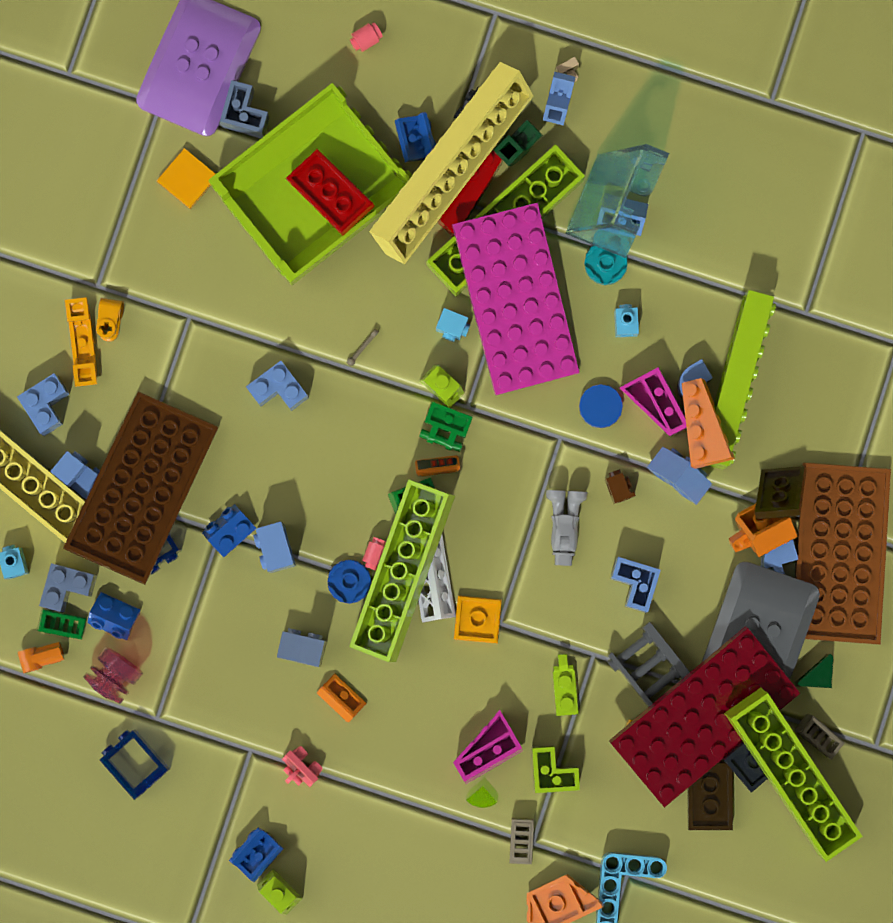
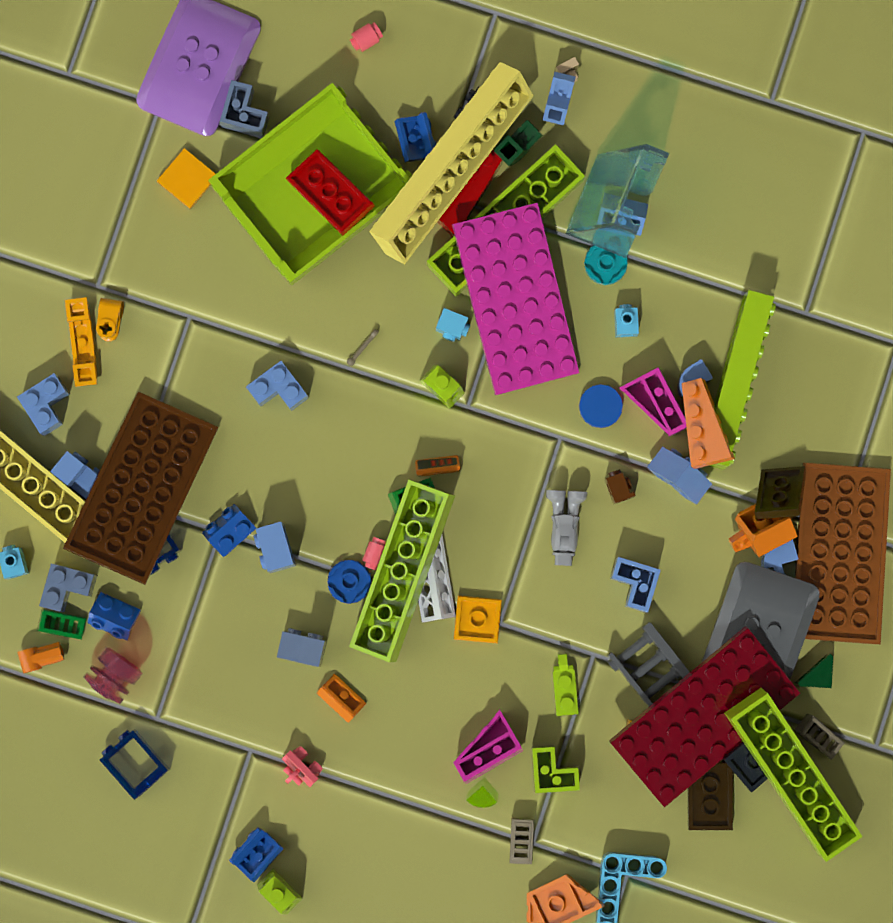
(449, 420): green plate -> none

